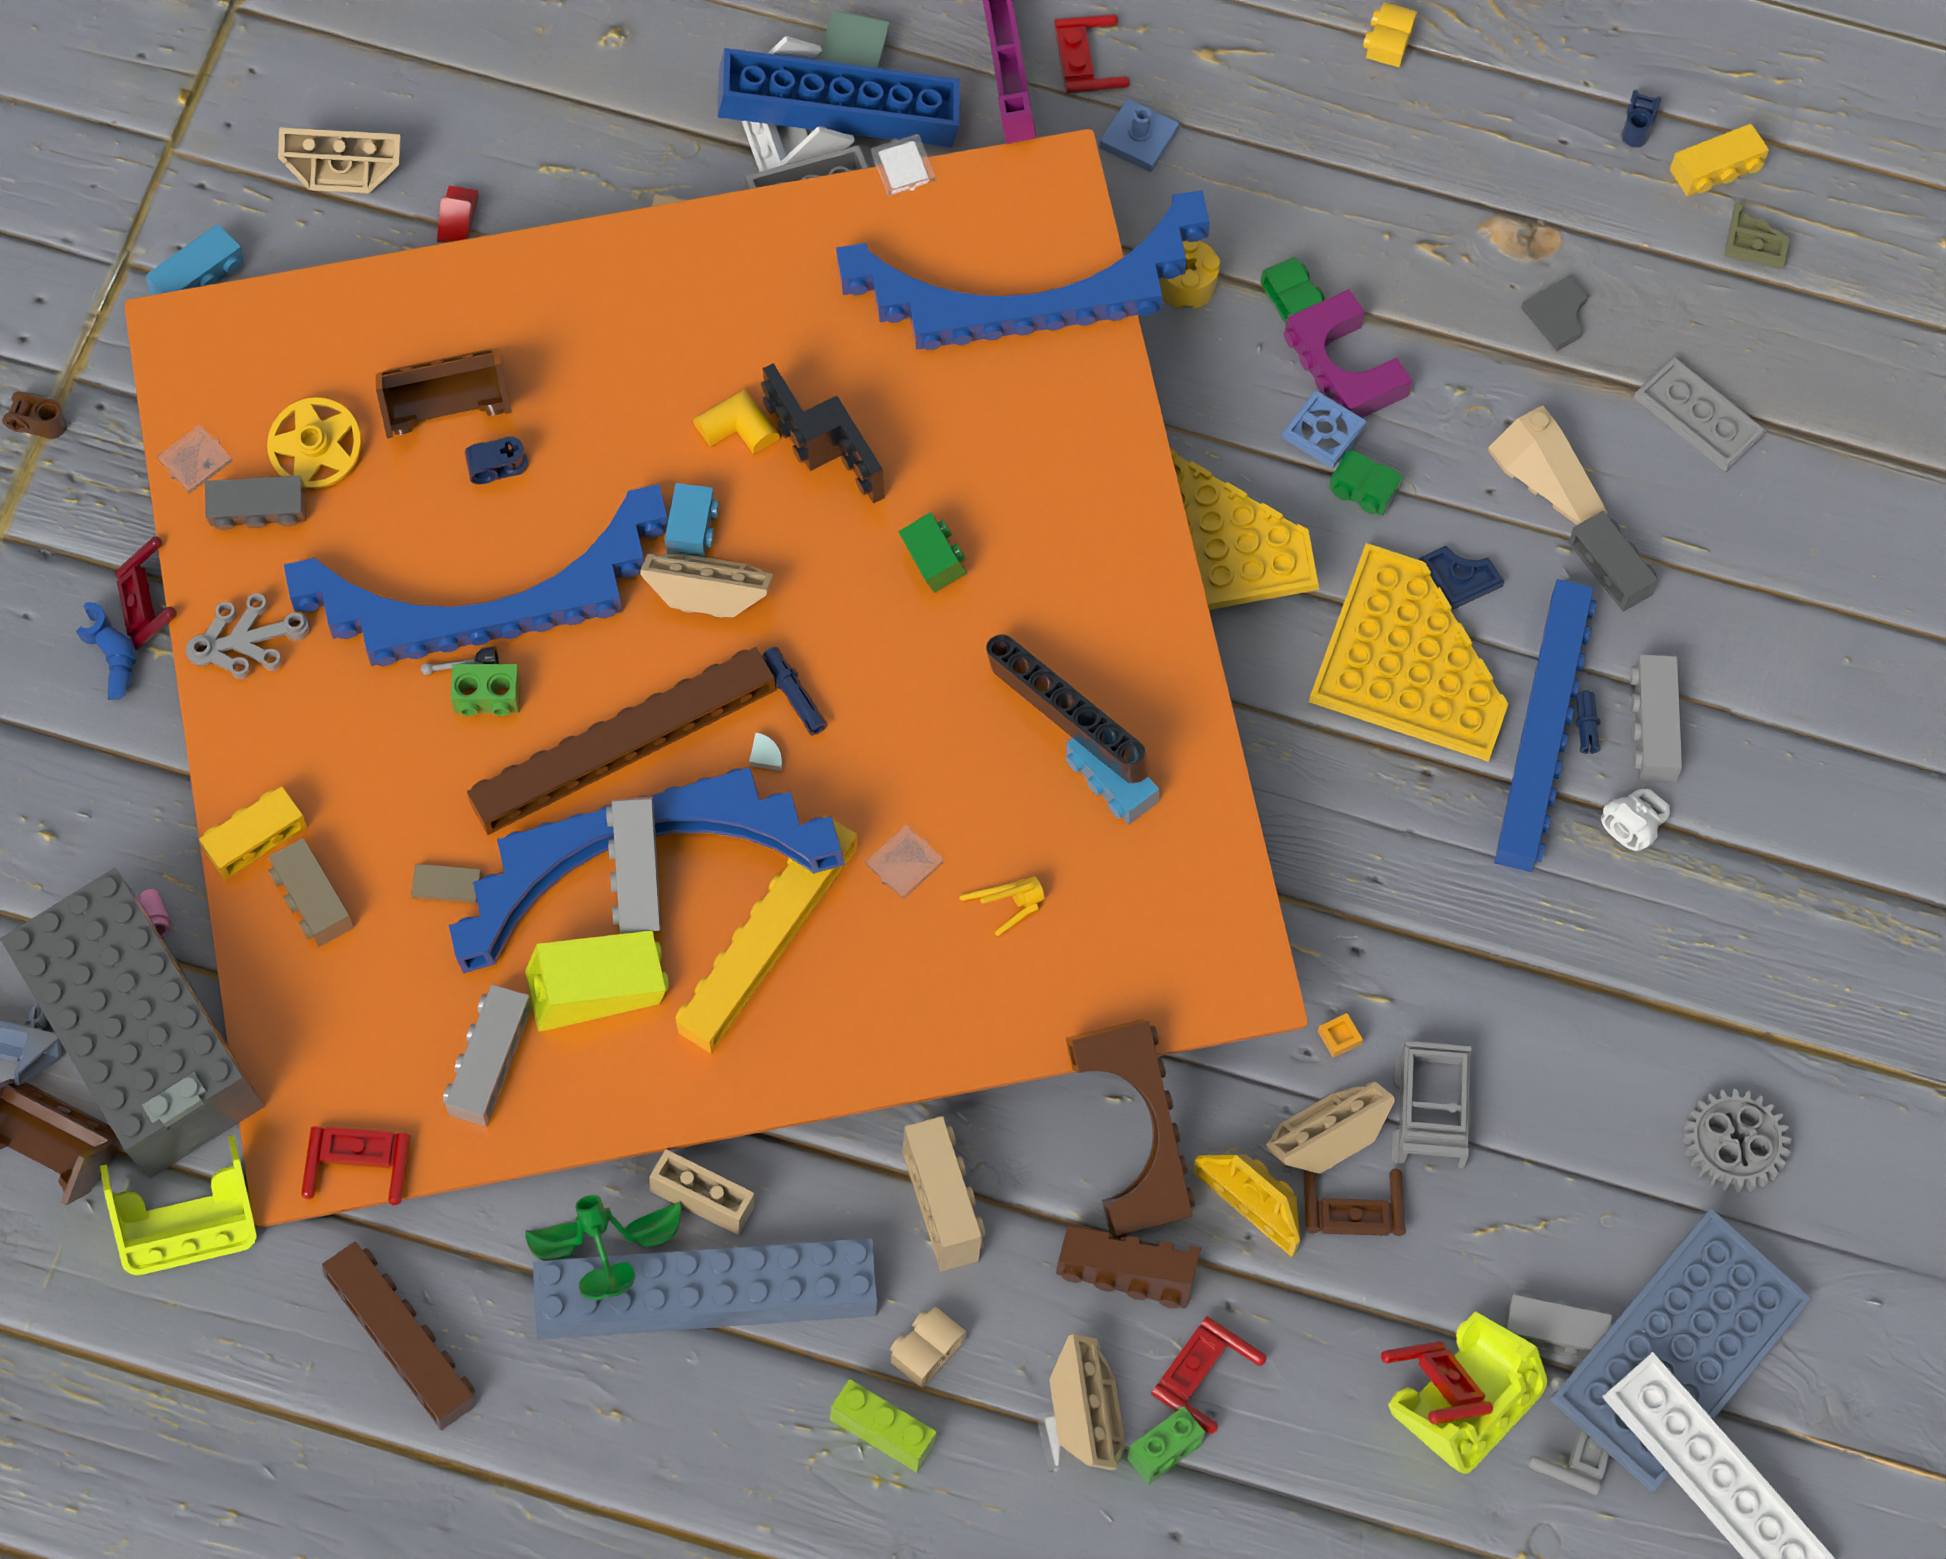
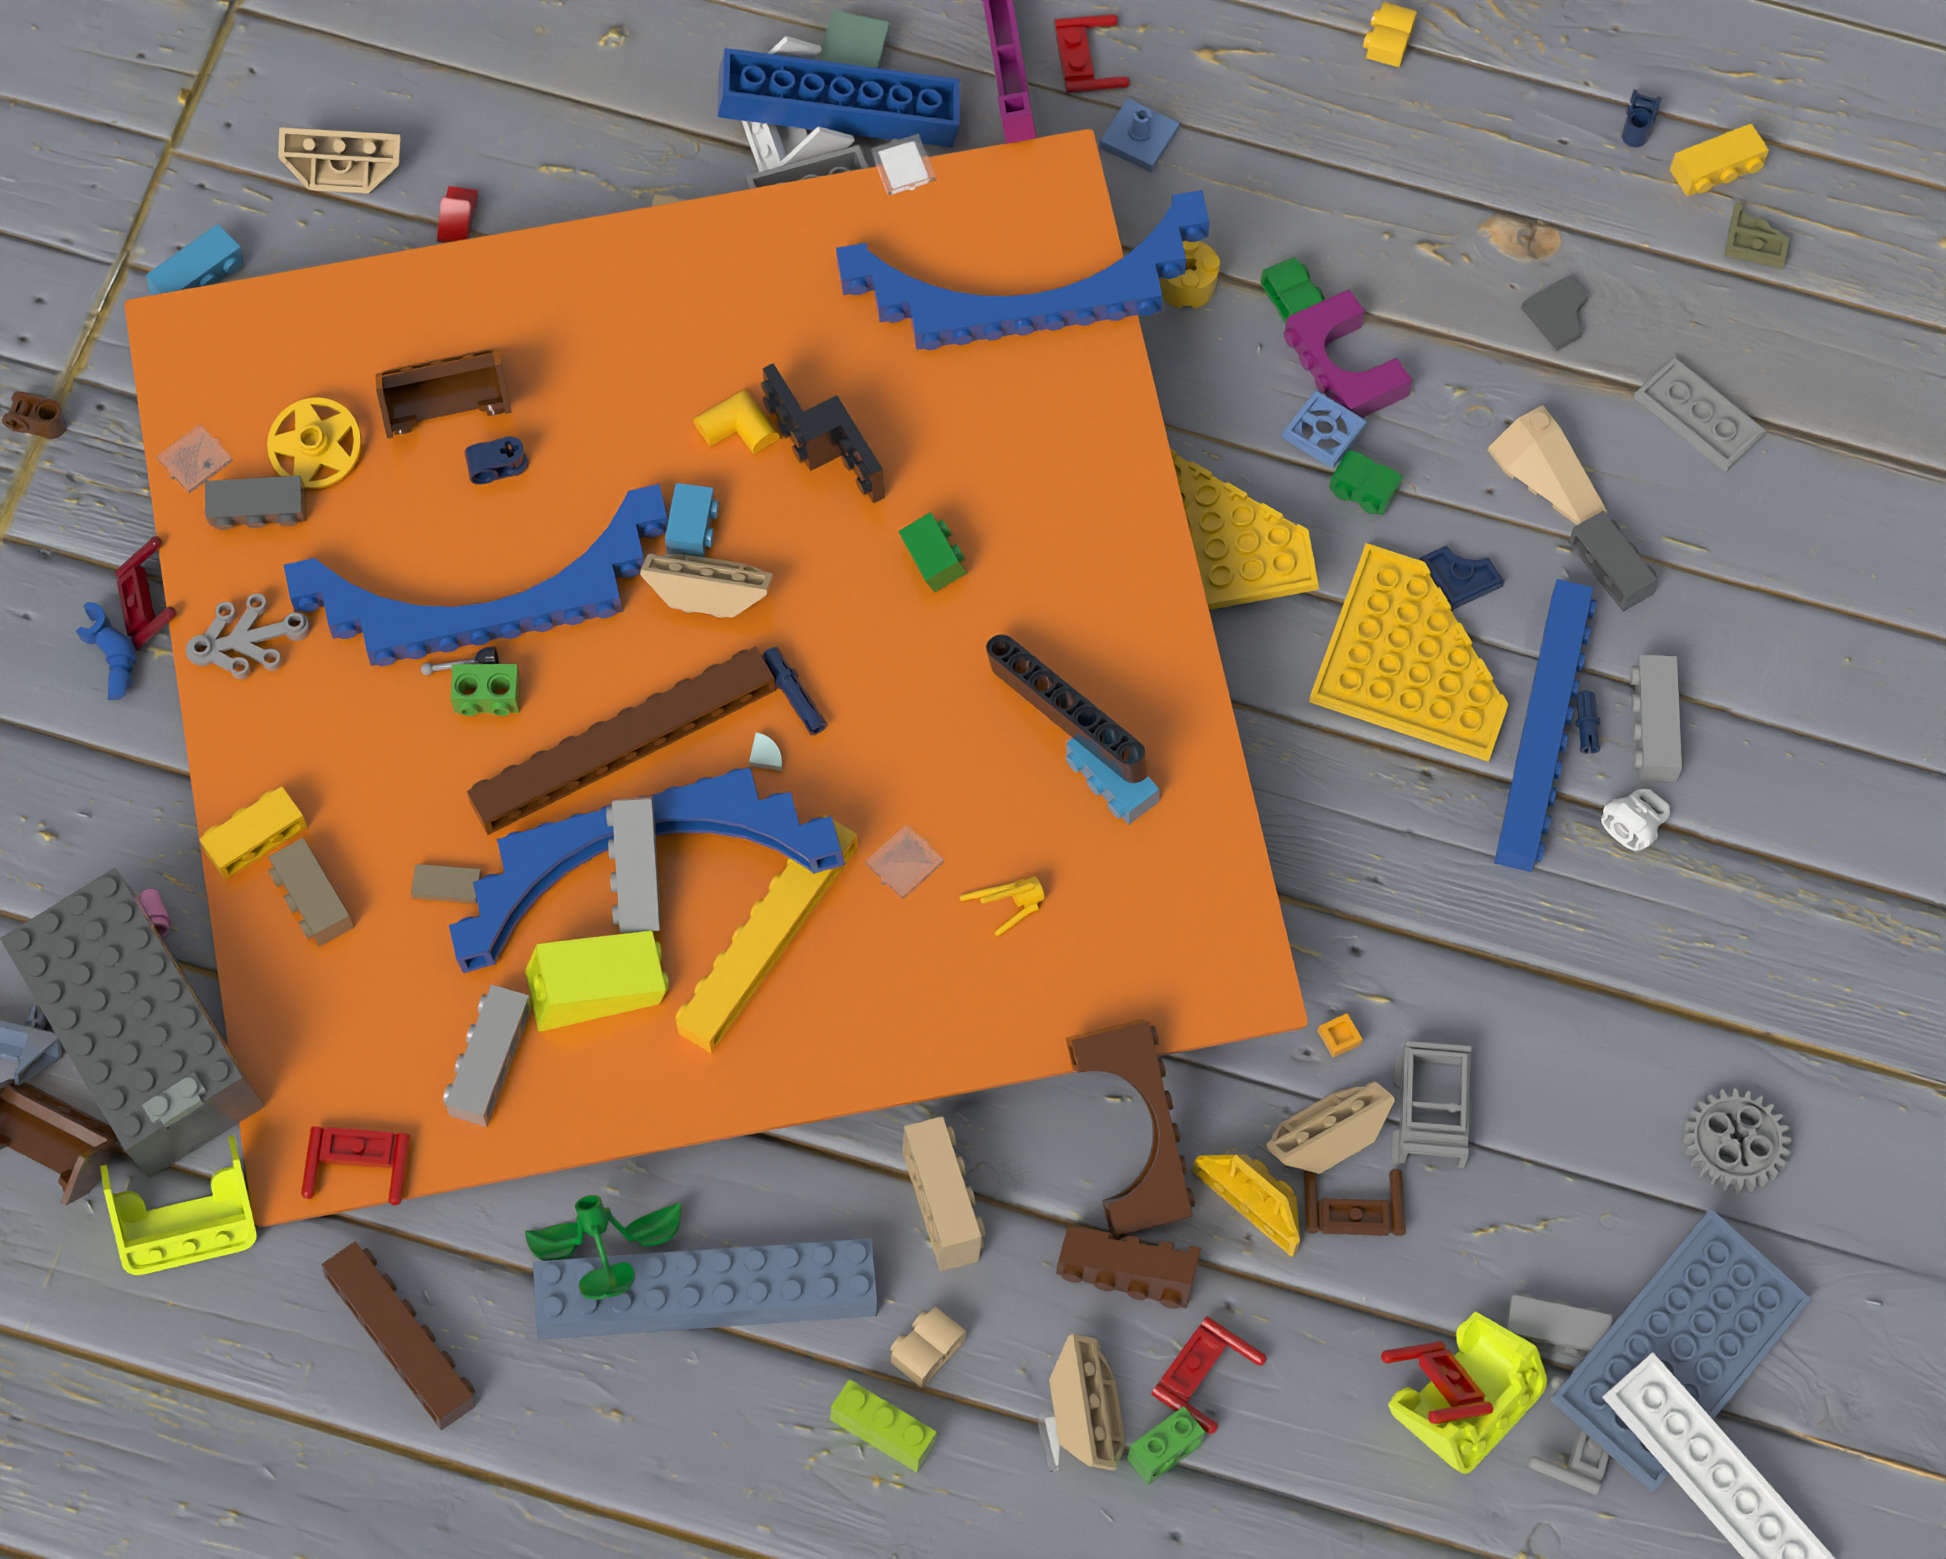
(702, 1192): tan brick -> none

